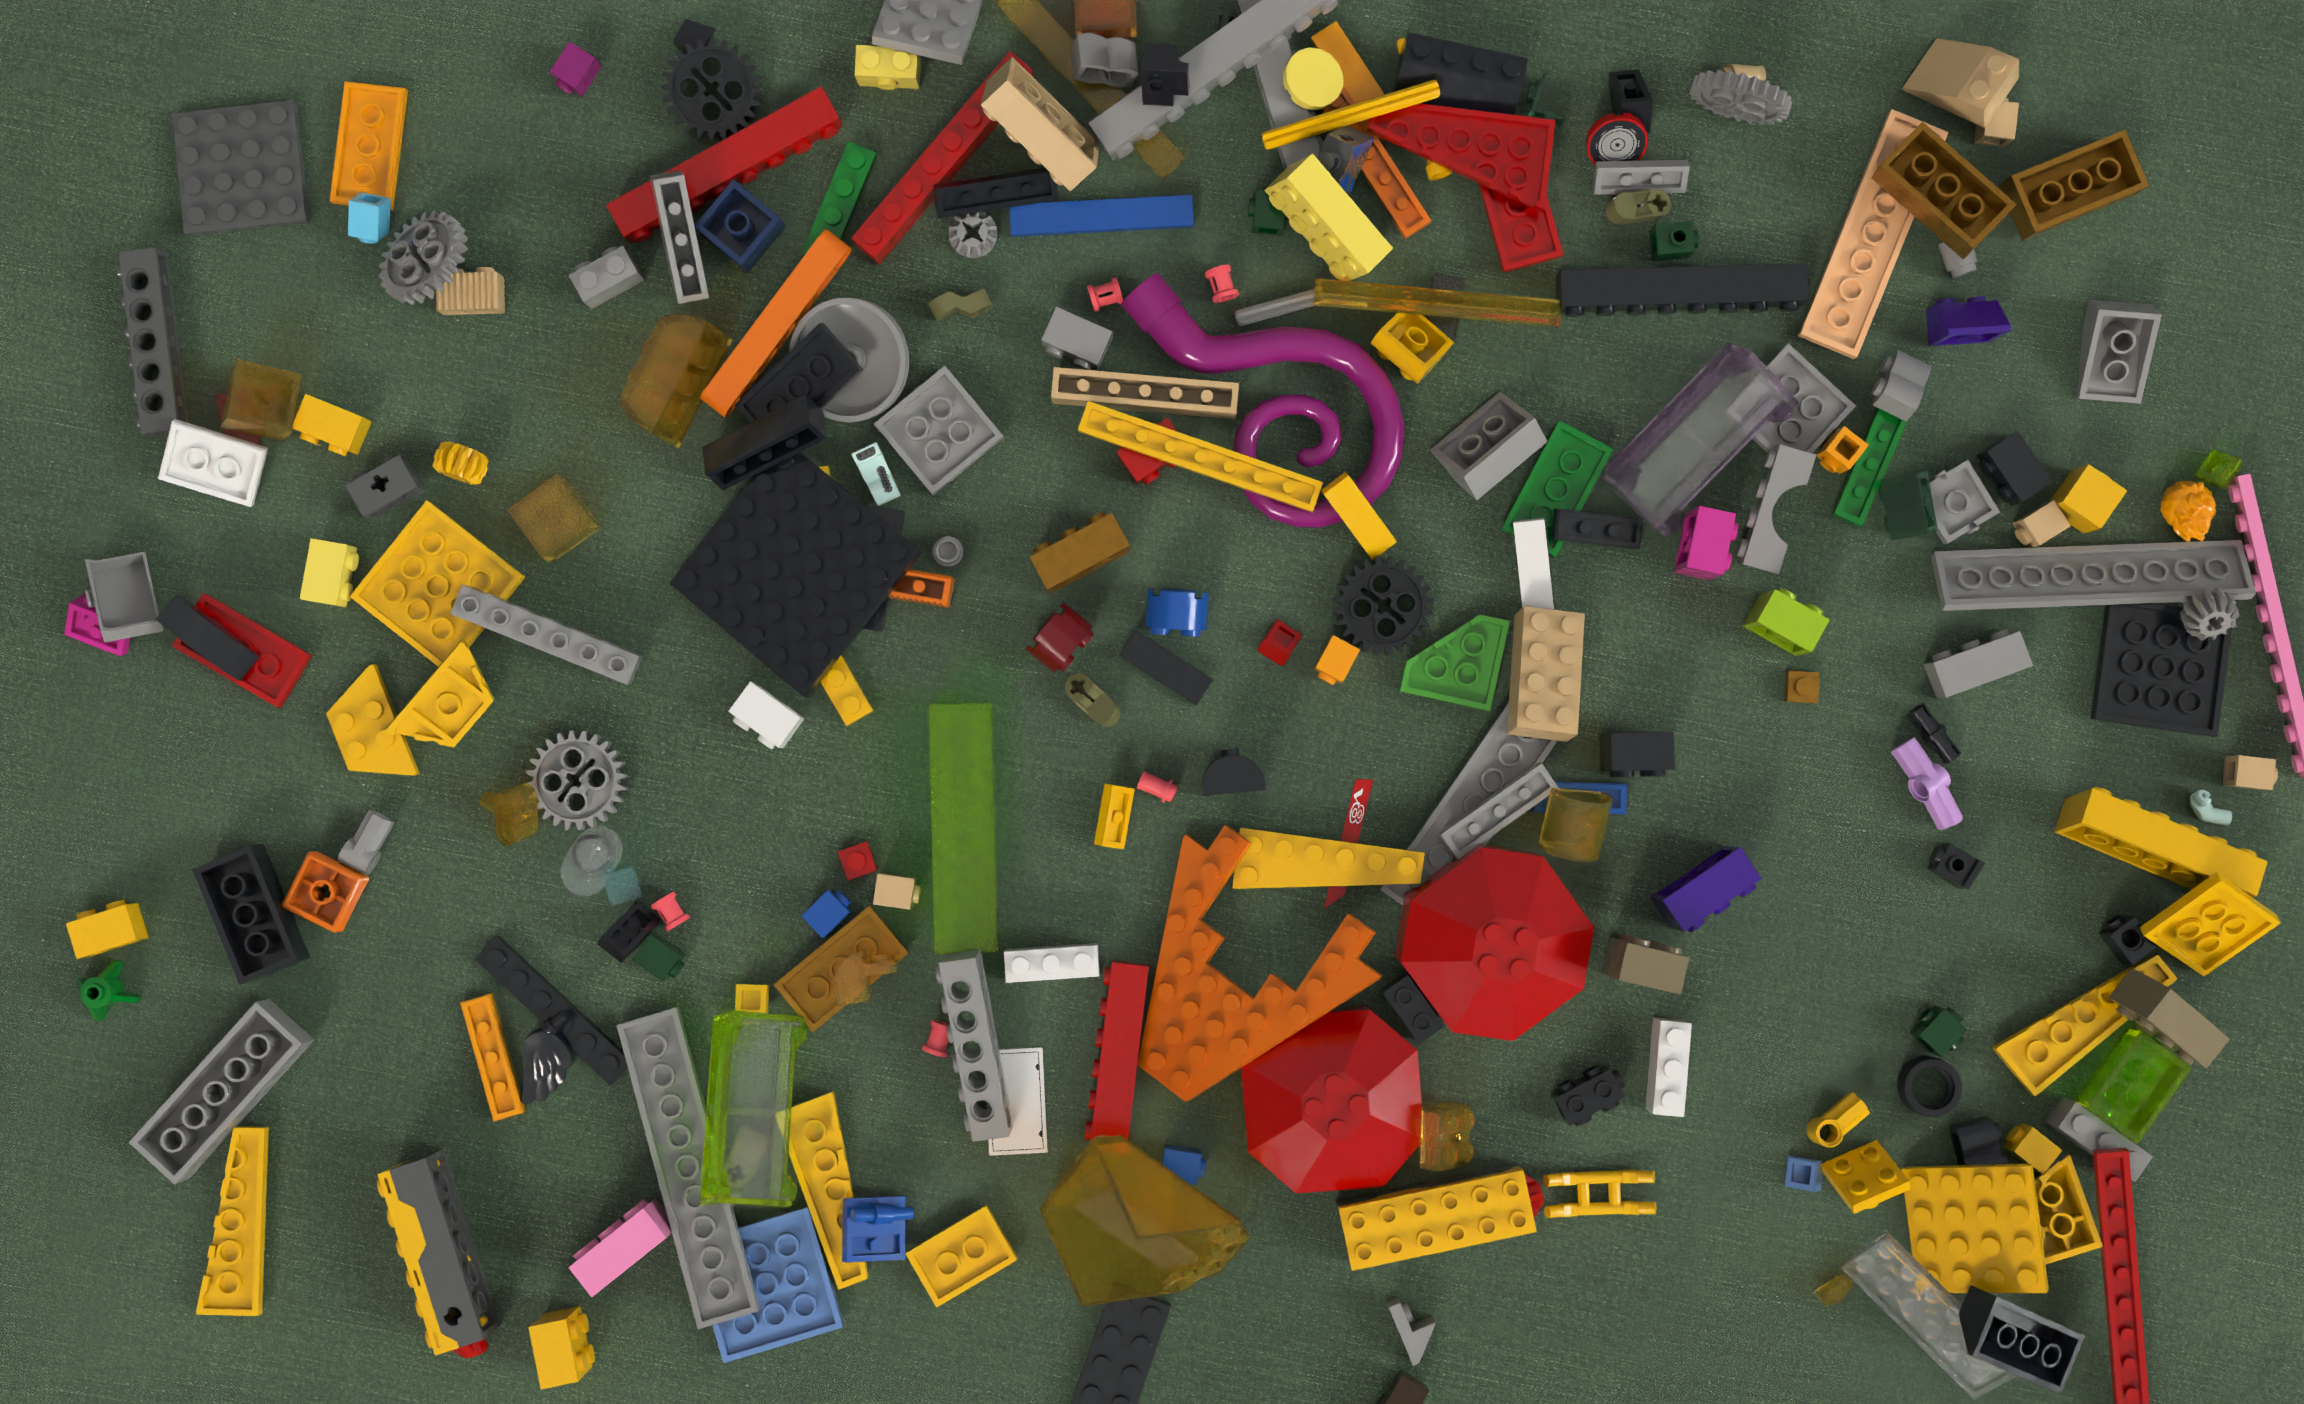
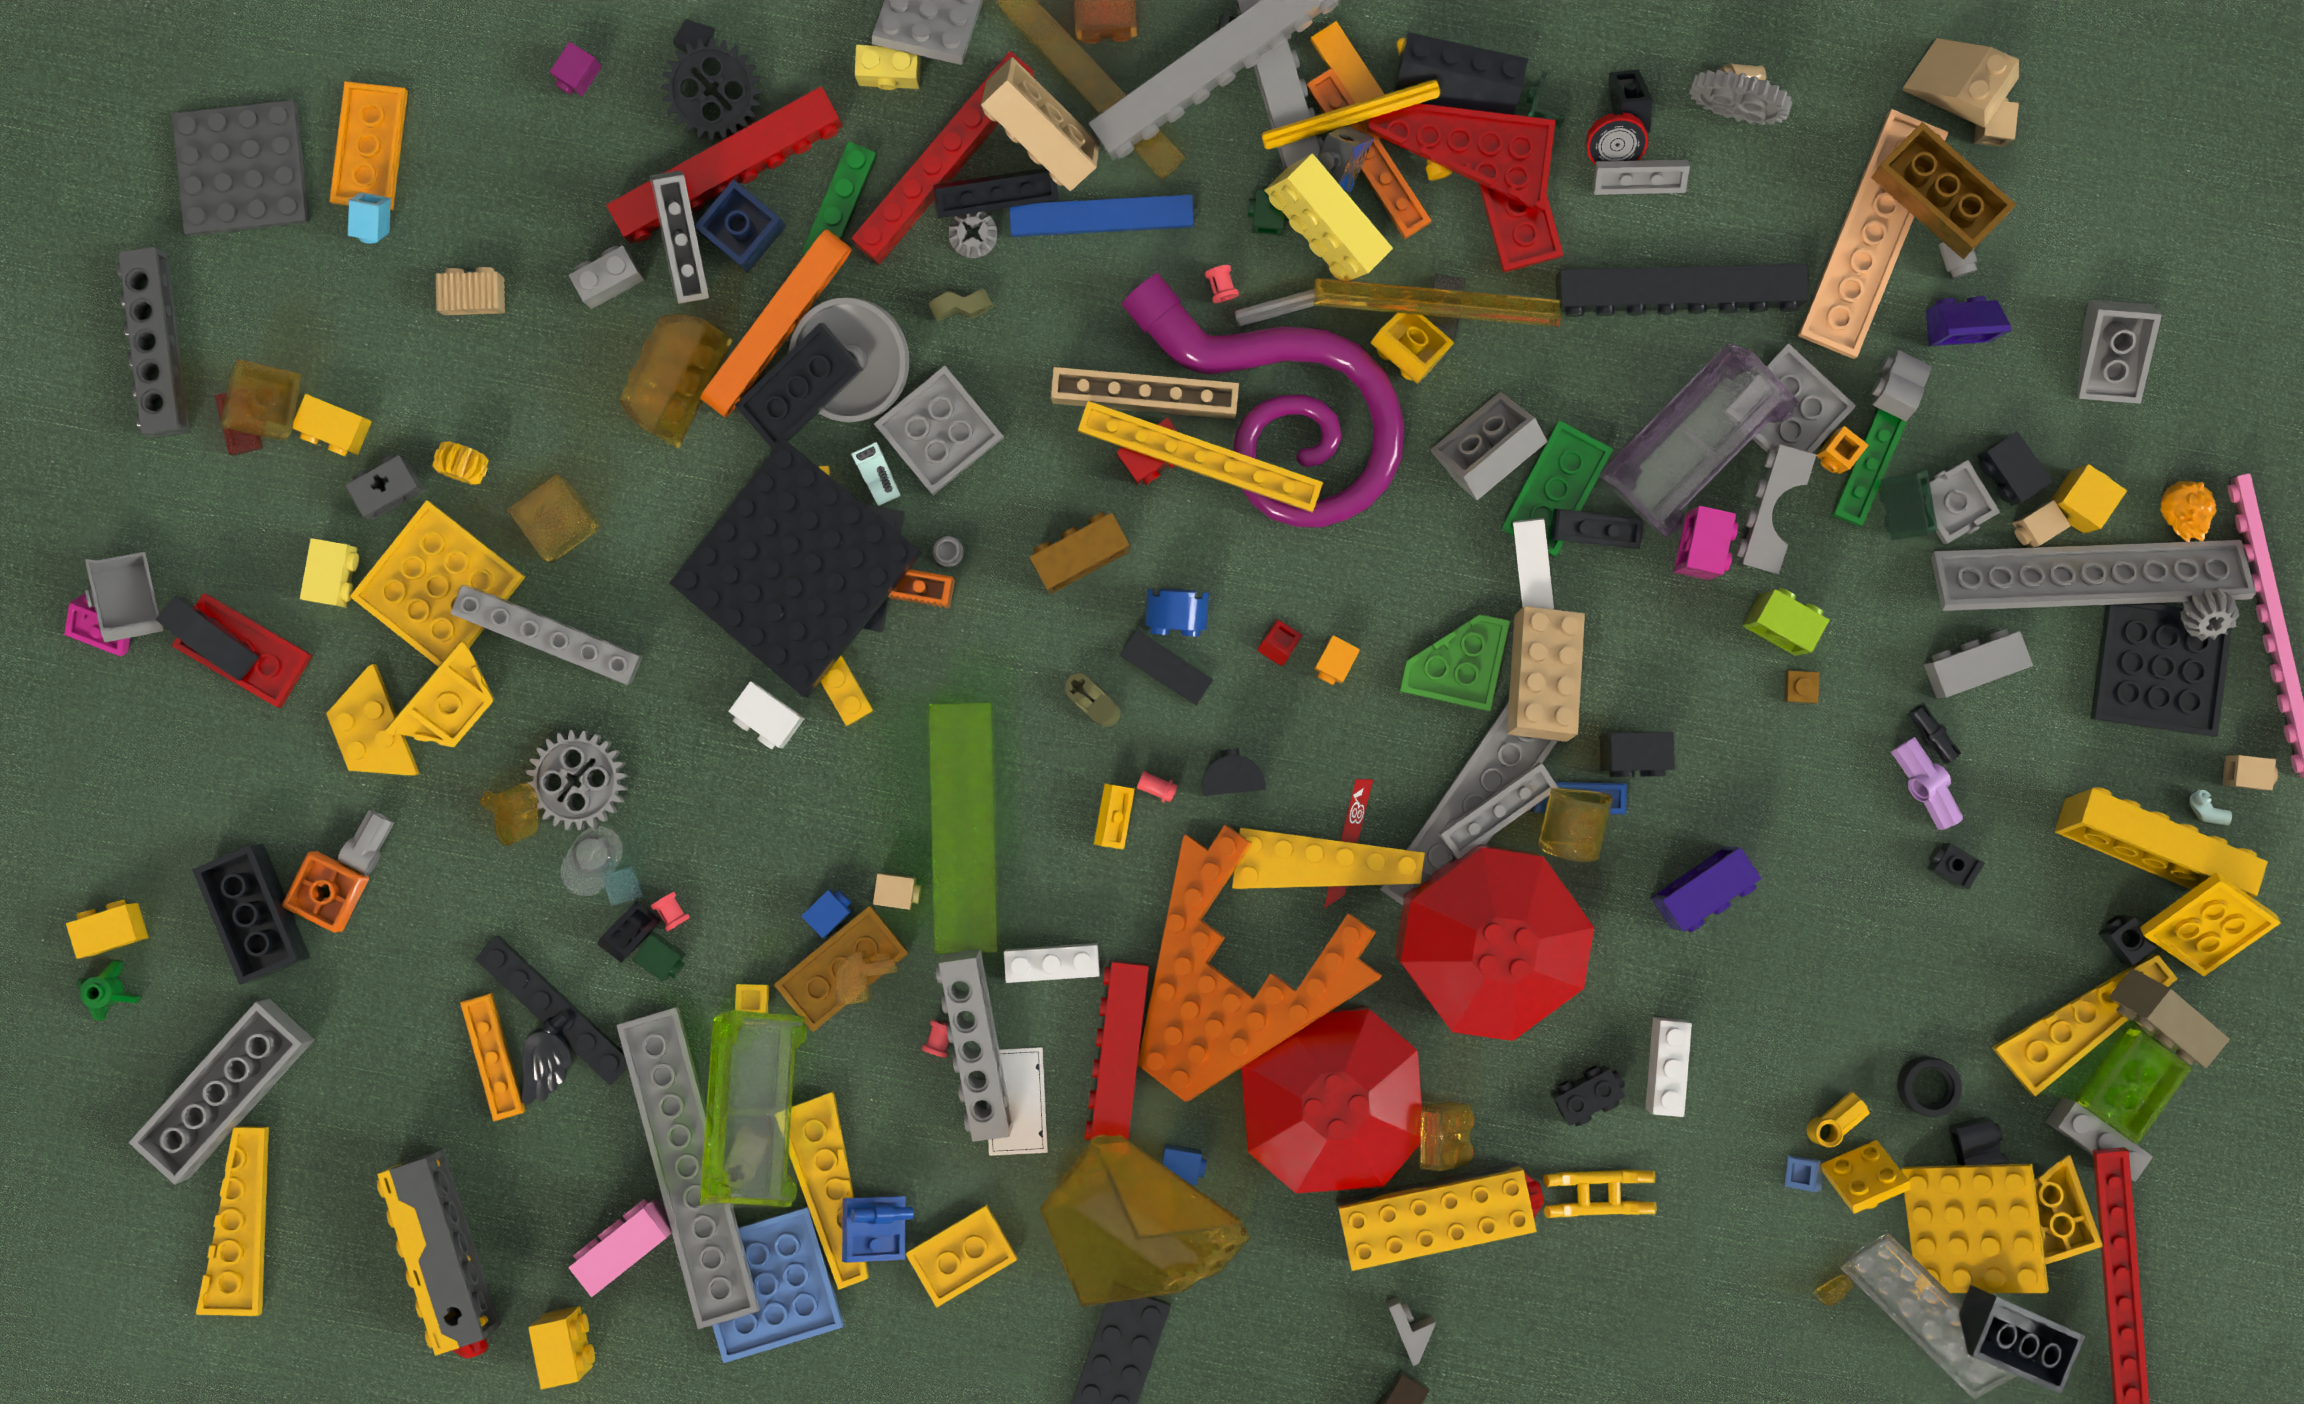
(212, 463): white tile -> none
(406, 268): light grey gear -> none
(764, 442): black brick -> none
(857, 860): red plate -> none
(1059, 638): dark red brick -> none
(1076, 339): light grey brick -> none
(1104, 60): light grey brick -> none
(1115, 297): coral bush -> none
(1163, 75): black brick -> none
(1313, 78): light yellow tile -> none
(1358, 515): yellow tile -> none
(1399, 583): black gear -> none
(1411, 1008): black brick -> none
(1645, 963): dark tan brick -> none
(1651, 202): olive piece -> none
(1673, 241): dark green brick -> none
(1939, 1030): dark green brick -> none
(2031, 1147): yellow brick -> none
(2074, 184): pearl gold brick -> none
(2219, 469): clear neon green plate -> none

